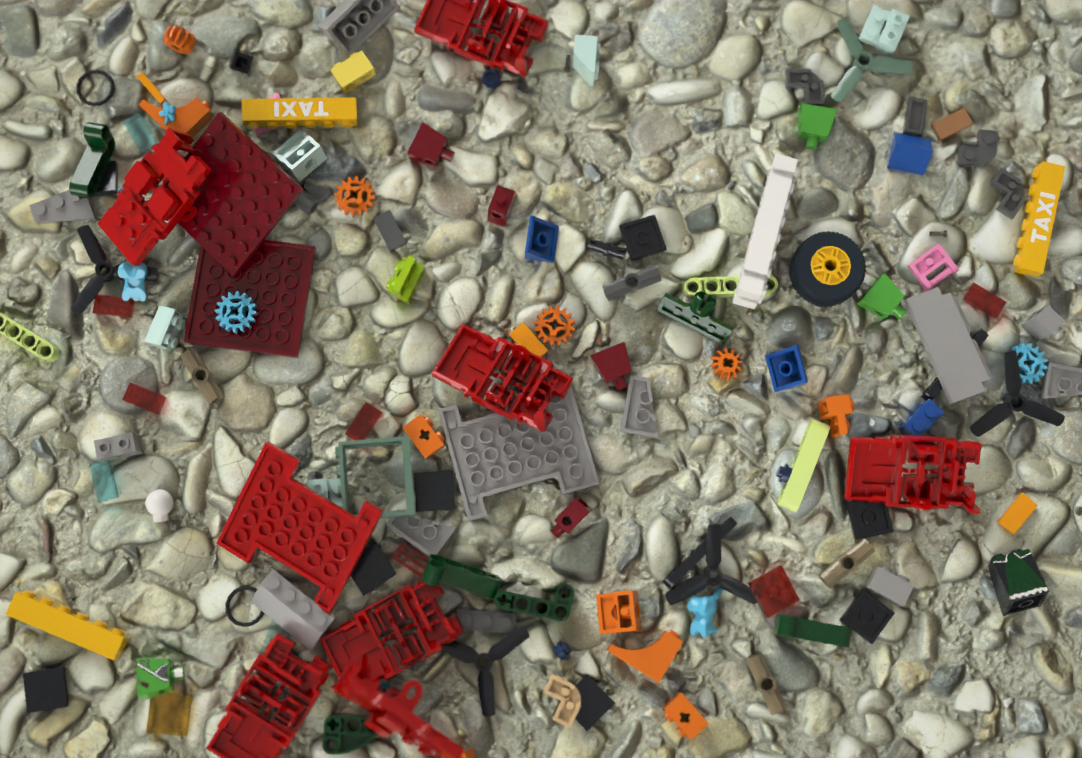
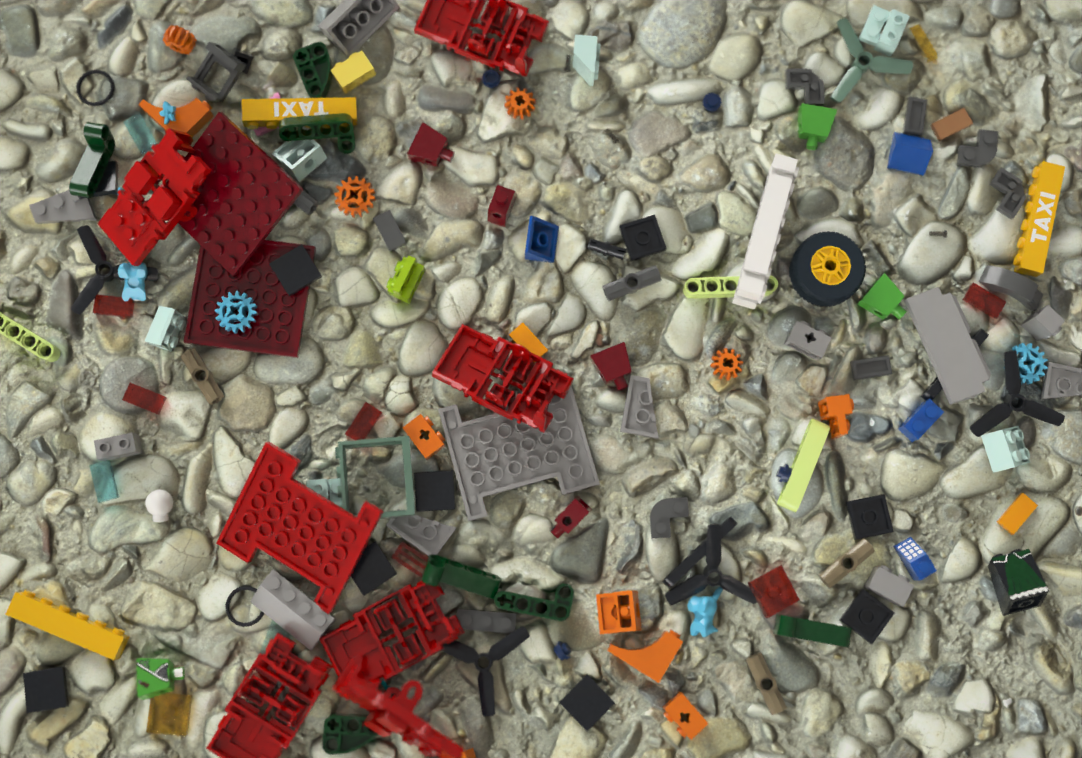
(151, 88): light orange tile -> none
(224, 58): none -> dark grey window
(295, 270): none -> black tile
(317, 65): none -> dark green beam
(317, 132): none -> dark green beam
(523, 109): none -> orange gear
(562, 327): orange gear -> none
(569, 697): tan plate -> none
(661, 515): none -> dark grey plate
(696, 315): dark green plate -> none
(711, 102): none -> dark blue plate
(786, 369): blue slope -> none
(797, 340): none -> light grey brick
(871, 367): none -> dark grey tile
(877, 470): red piece -> none
(914, 559): none -> blue slope
(924, 43): none -> clear yellow piece
(929, 262): bright pink plate -> none
(1006, 448): none -> light aqua slope
(1012, 284): none -> dark grey arch

